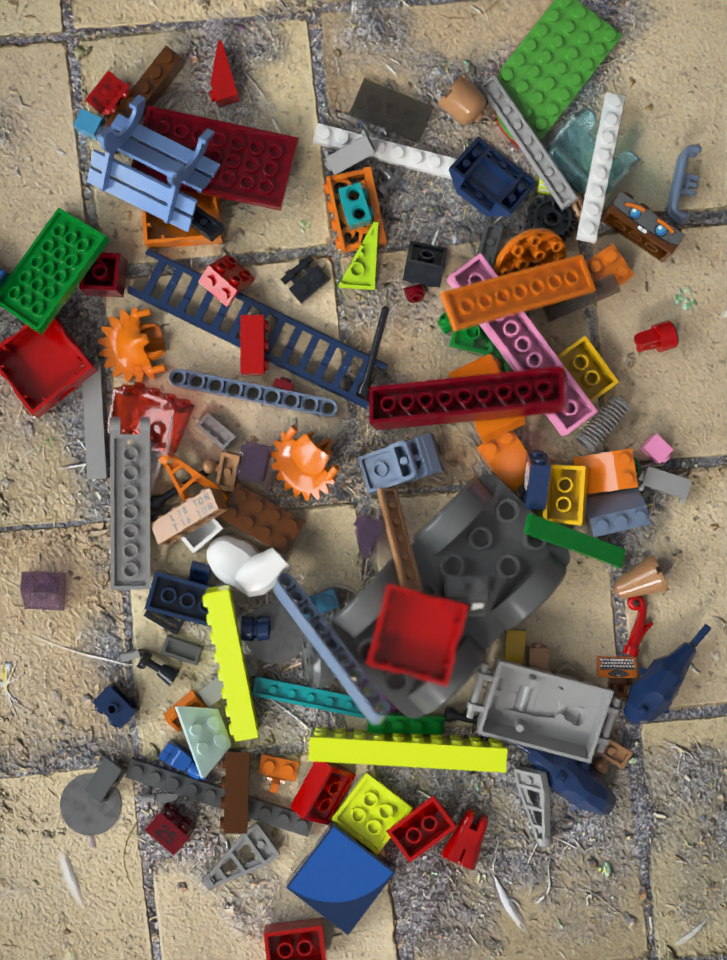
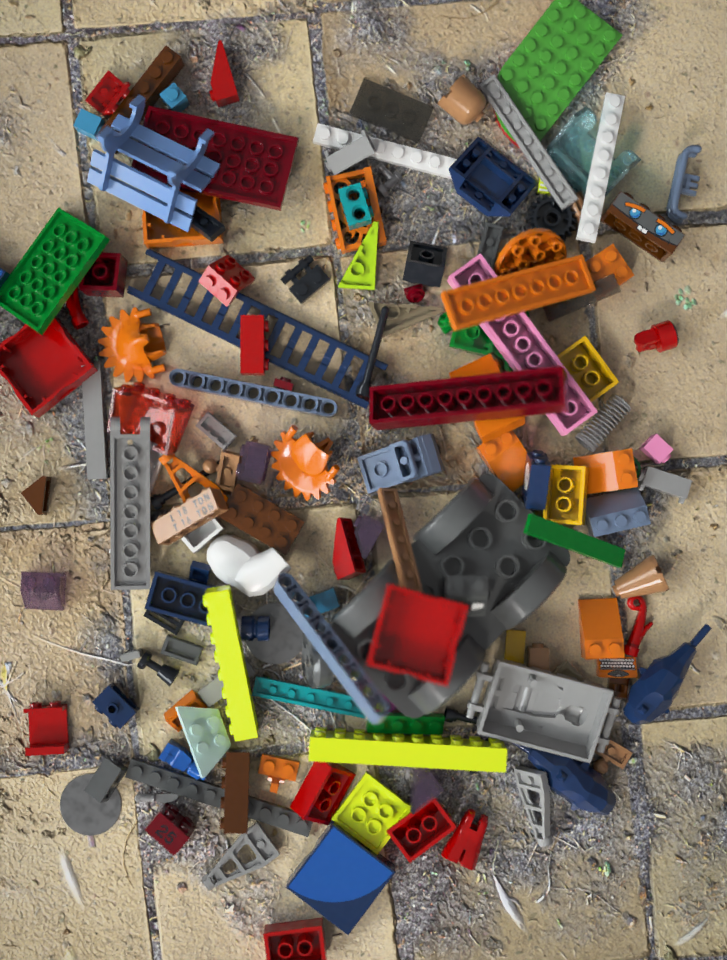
(38, 495): none -> reddish brown slope
(47, 728): none -> red panel
(73, 305): none -> red plant
(174, 98): none -> dark azure brick
(346, 554): none -> red slope
(402, 315): none -> dark tan wing
(424, 788): none -> clear purple slope
(600, 629): none -> orange slope

